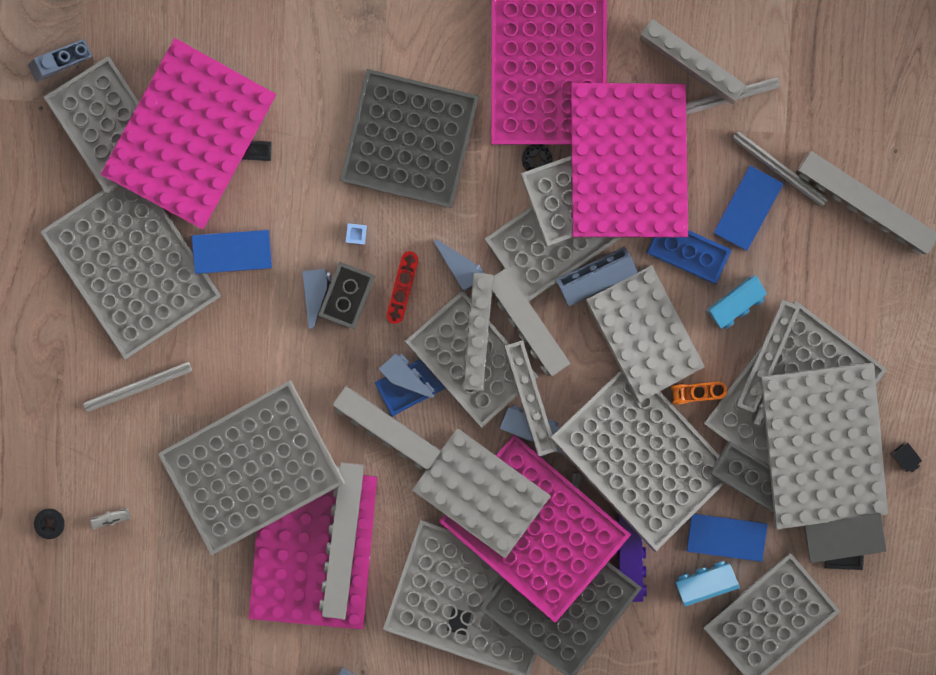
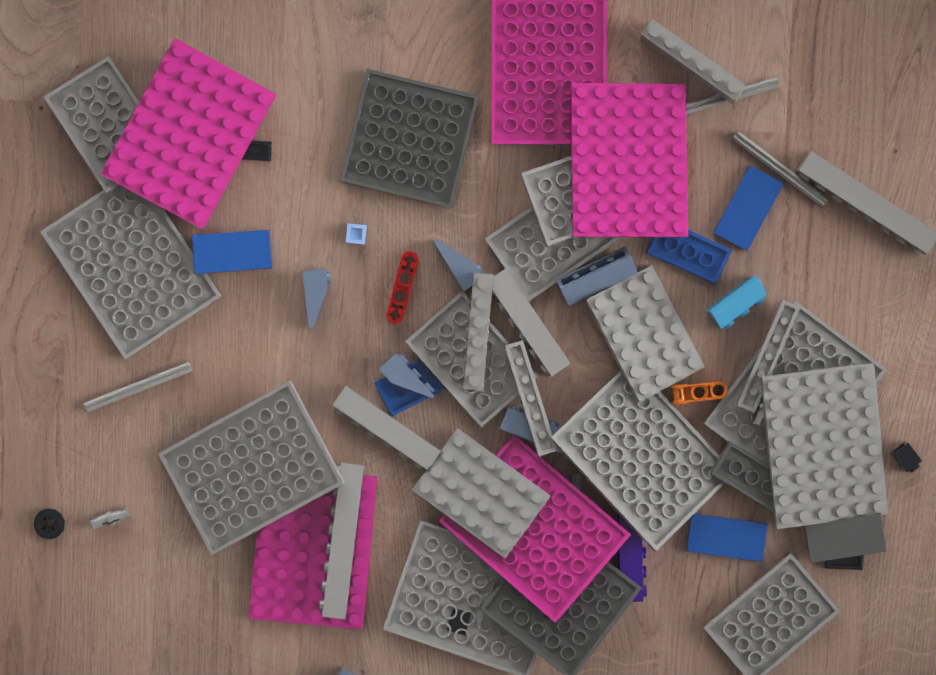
(59, 60): sand blue slope -> none
(347, 295): dark grey brick -> none
(532, 150): black gear -> none
(706, 583): slope -> none

